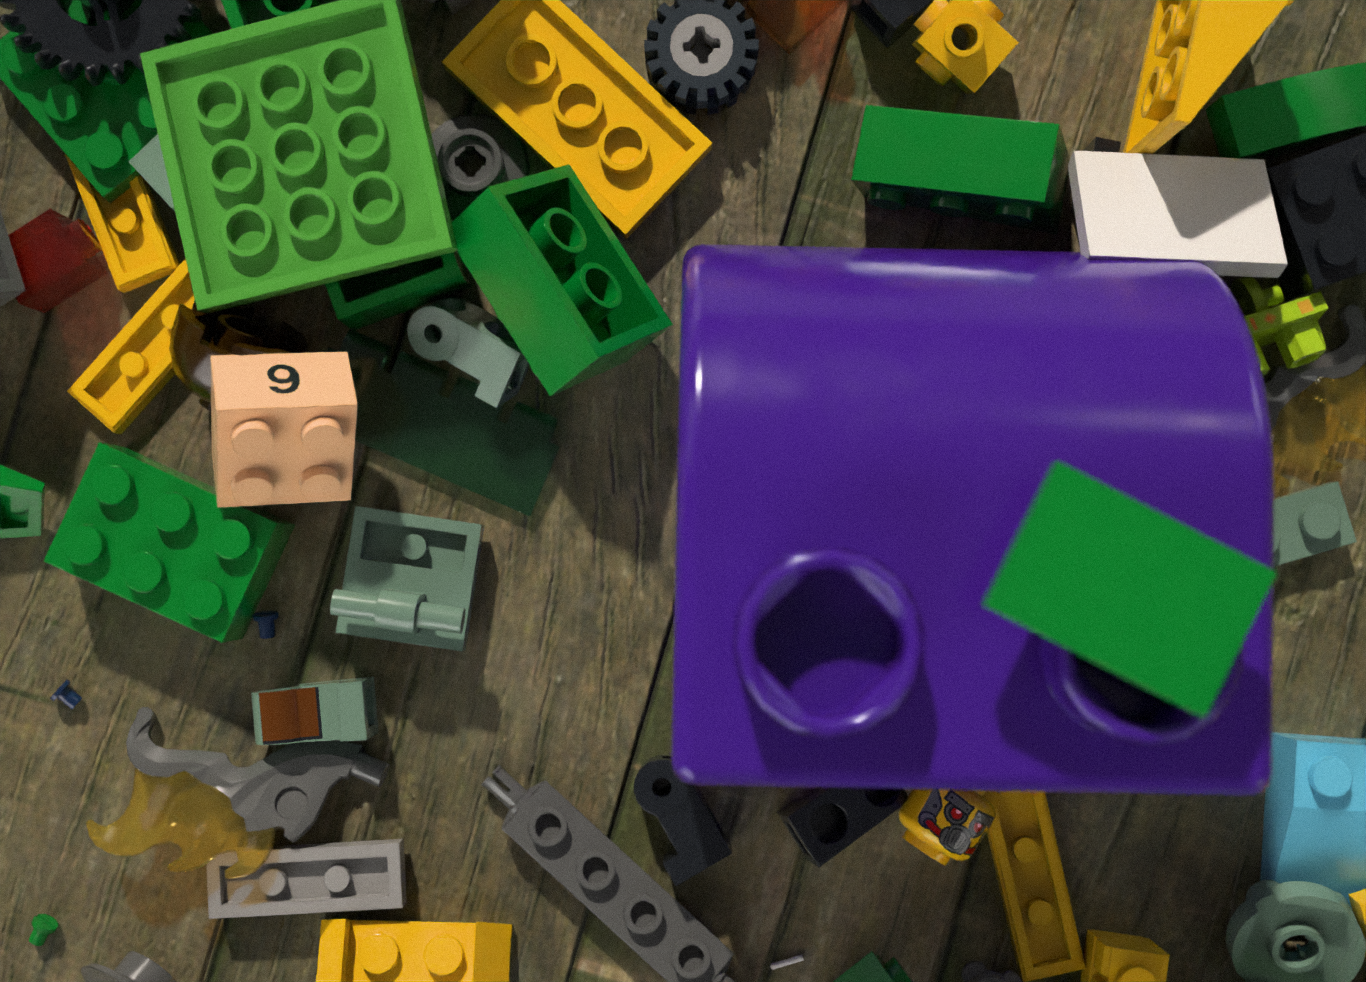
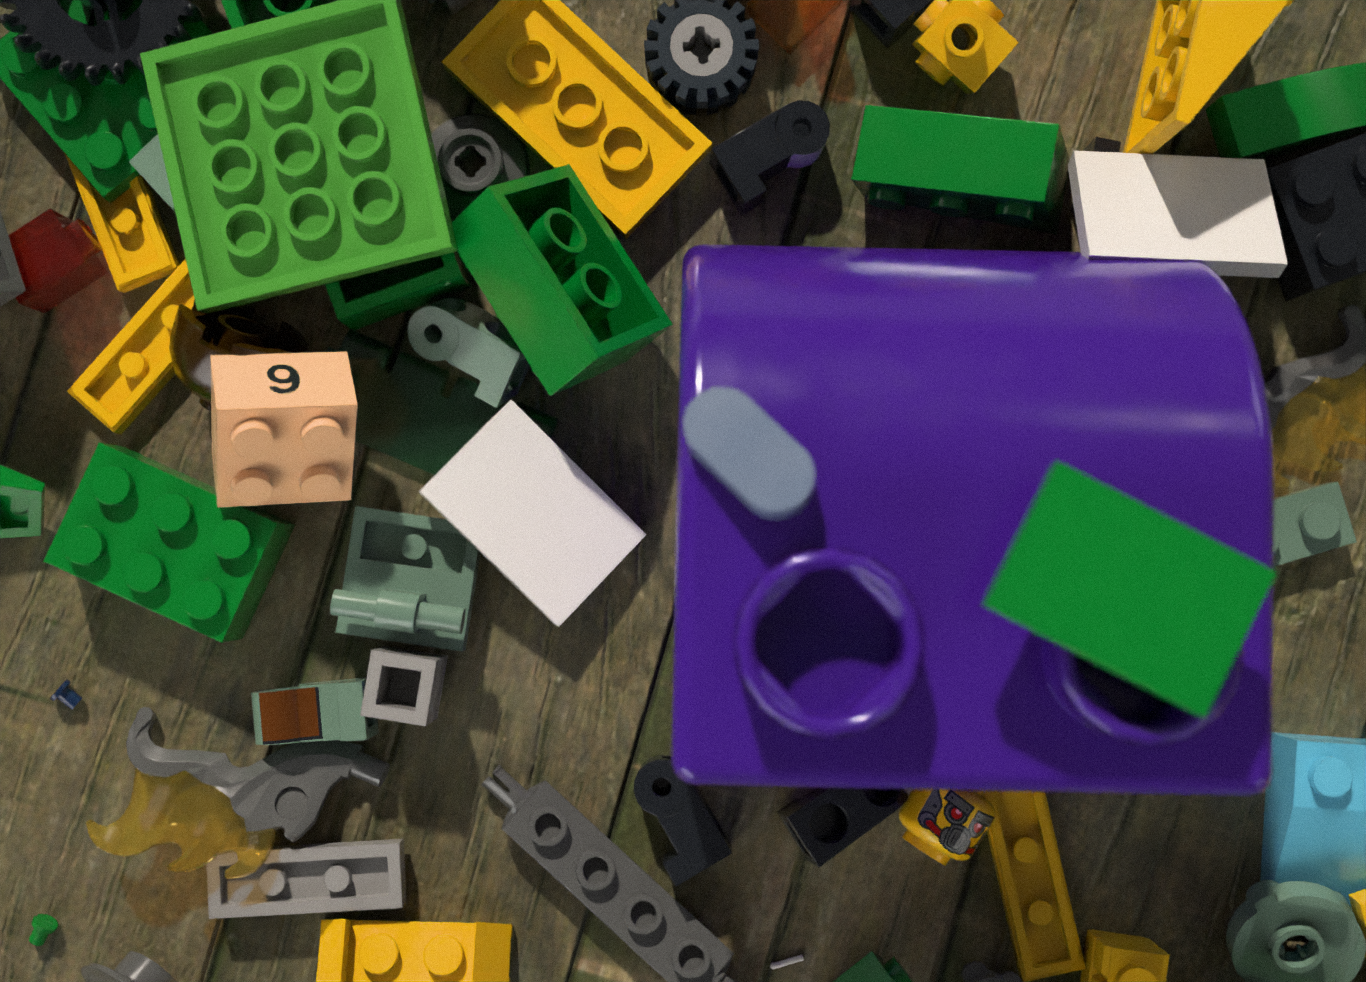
(266, 623): dark blue piece -> none
(404, 685): none -> light grey brick
(533, 513): none -> white tile
(749, 453): none -> sand blue tile
(759, 152): none -> black leg
(1290, 325): lime hips -> none

